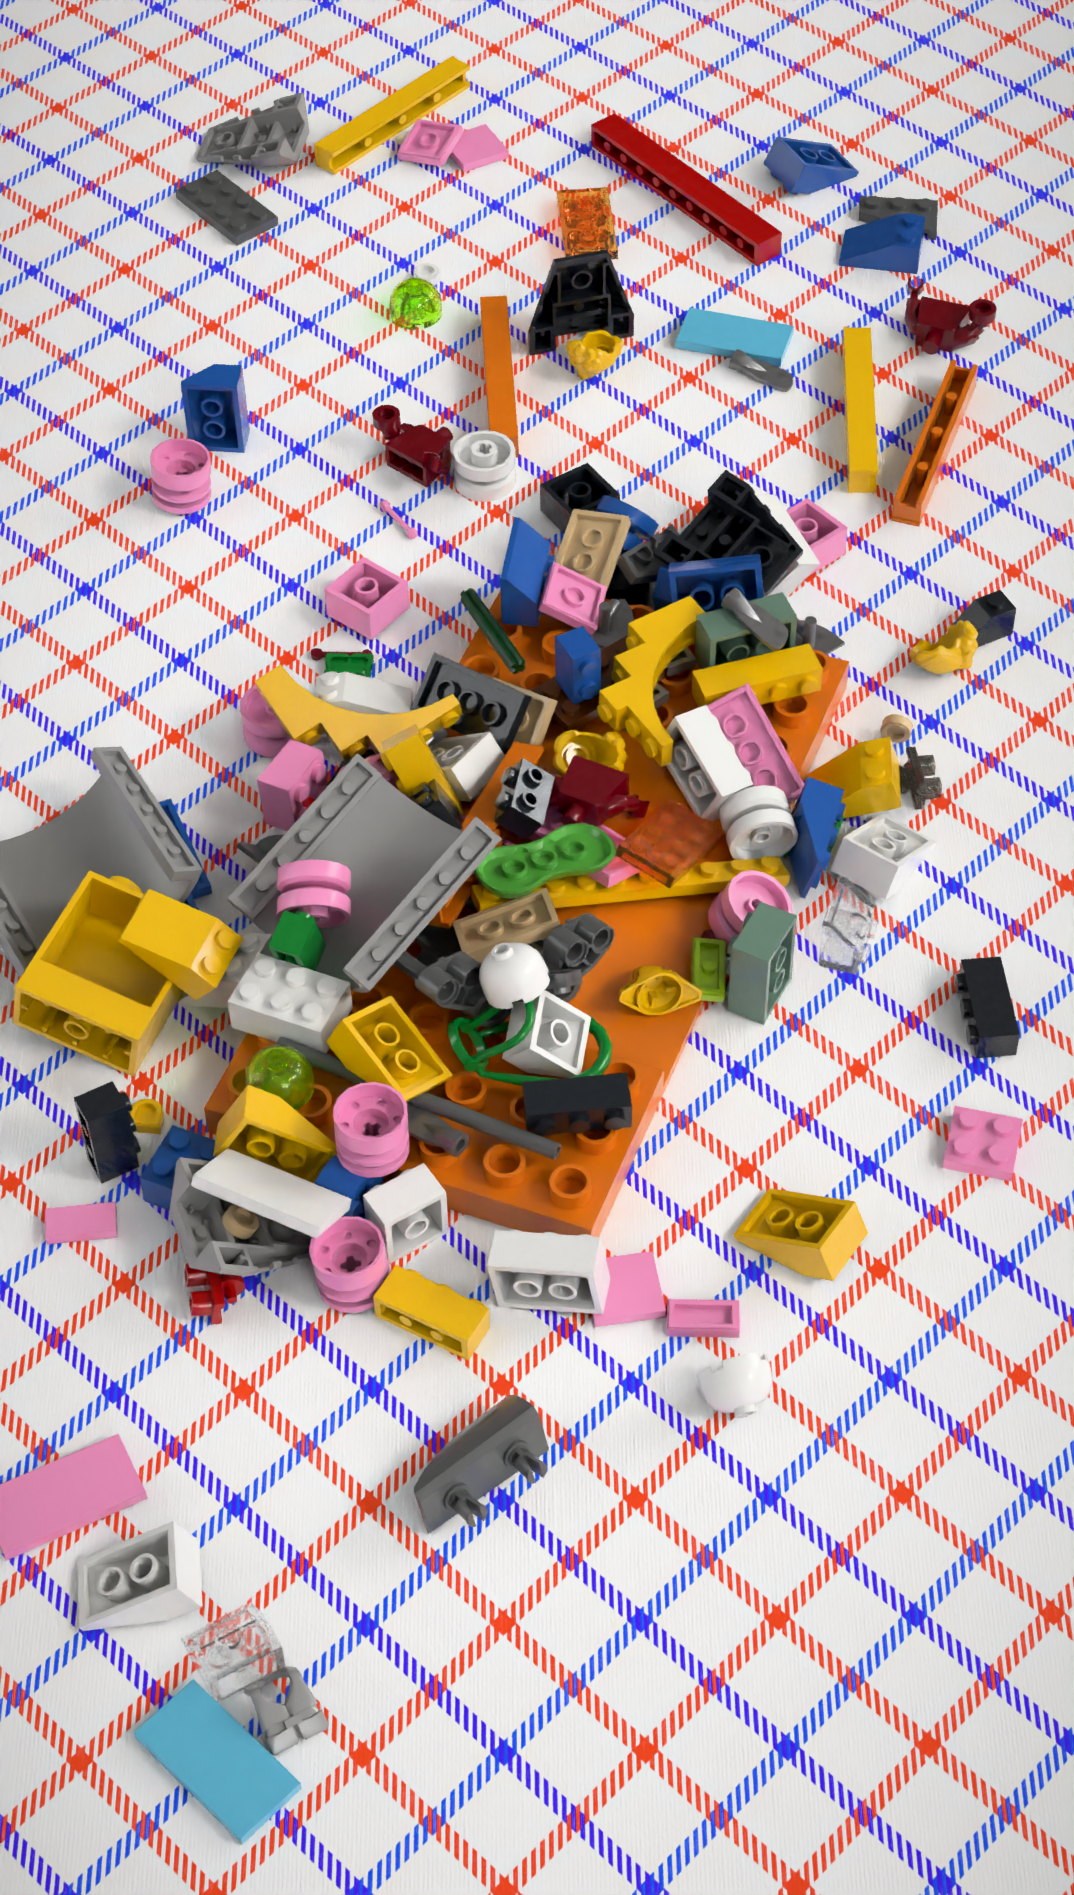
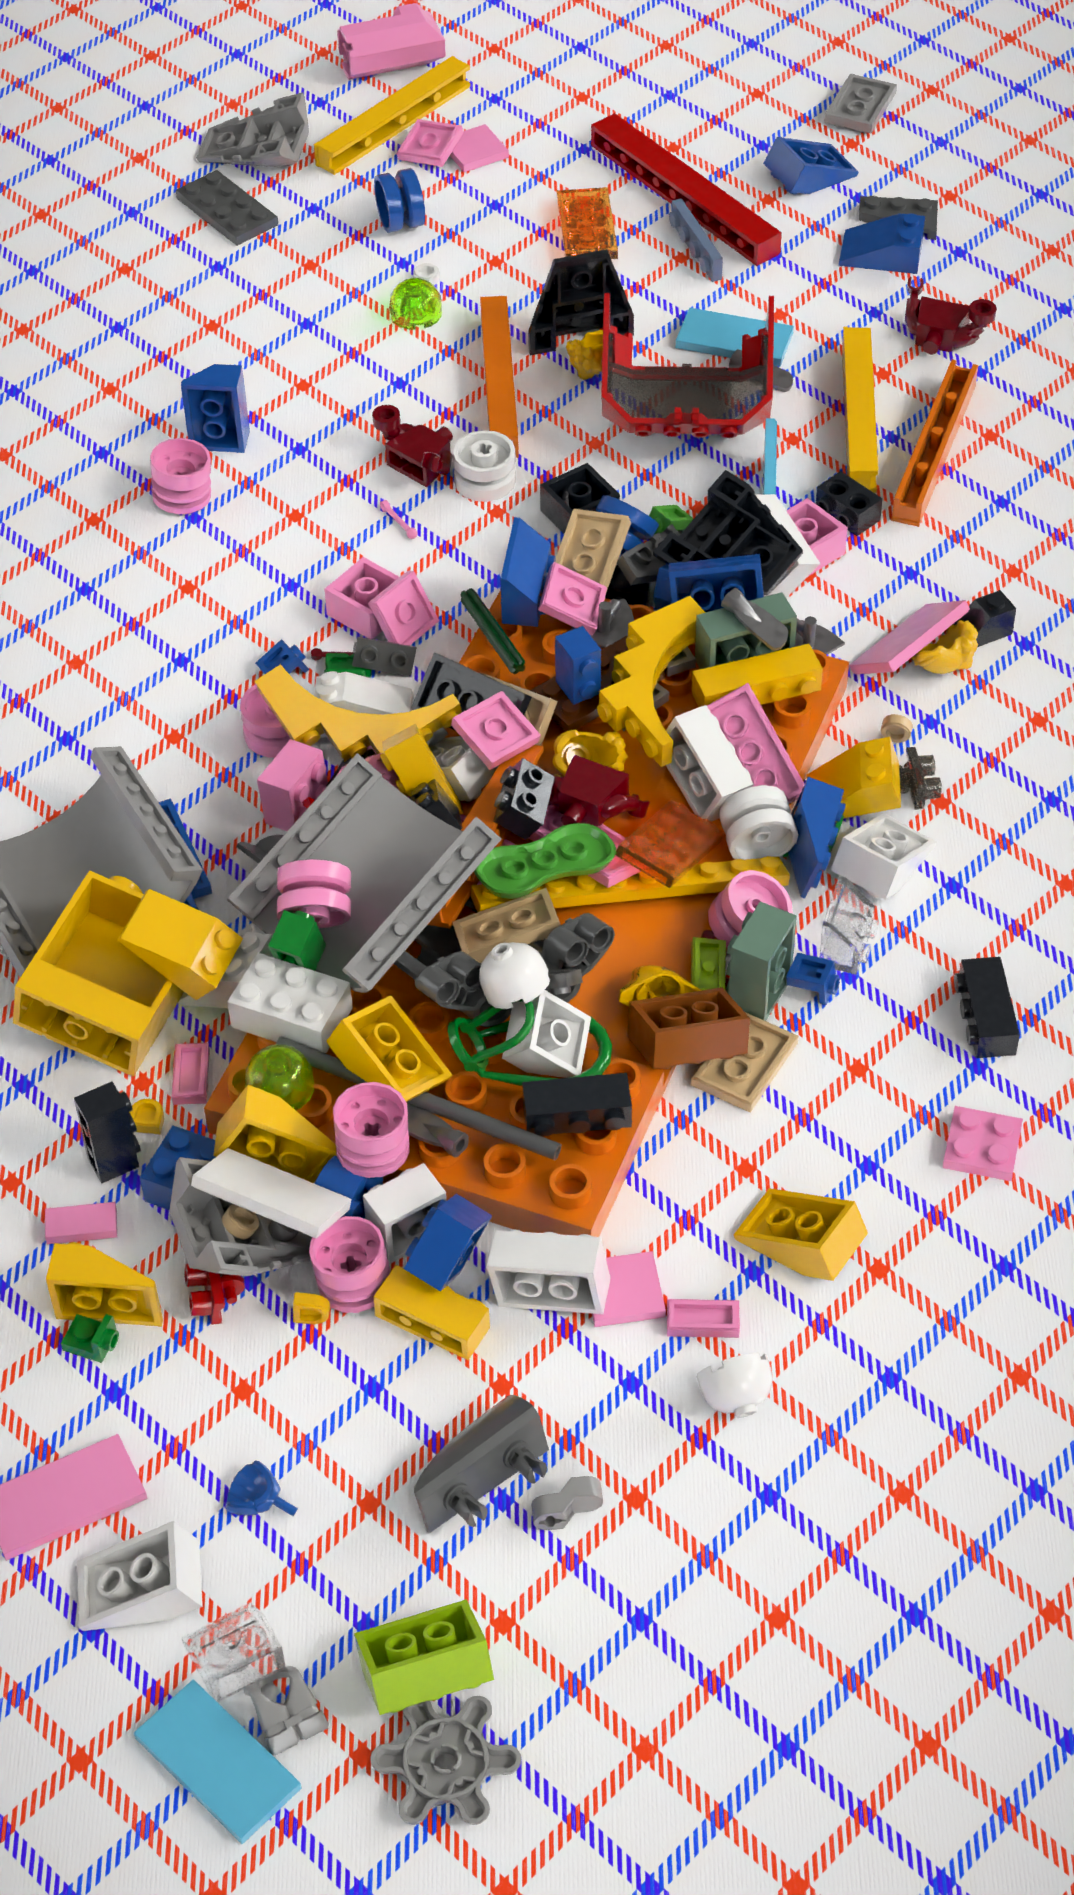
(91, 1337): none -> green bracket
(96, 1285): none -> yellow slope
(190, 1073): none -> bright pink tile
(255, 1492): none -> blue piece
(282, 654): none -> blue bracket
(310, 1308): none -> yellow tile
(383, 656): none -> dark grey hinge
(391, 42): none -> bright pink brick
(399, 200): none -> blue wheel
(404, 610): none -> bright pink tile
(424, 1657): none -> lime brick
(439, 1735): none -> light grey plate
(447, 1241): none -> blue brick
(495, 730): none -> bright pink plate
(557, 1509): none -> light grey piece
(668, 515): none -> bright green bracket
(687, 397): none -> windscreen
(688, 1028): none -> dark orange brick
(696, 239): none -> sand blue plate
(747, 1076): none -> tan tile
(770, 457): none -> medium azure tile
(814, 975): none -> blue bracket
(849, 502): none -> black brick
(860, 103): none -> light grey plate
(909, 637): none -> bright pink tile

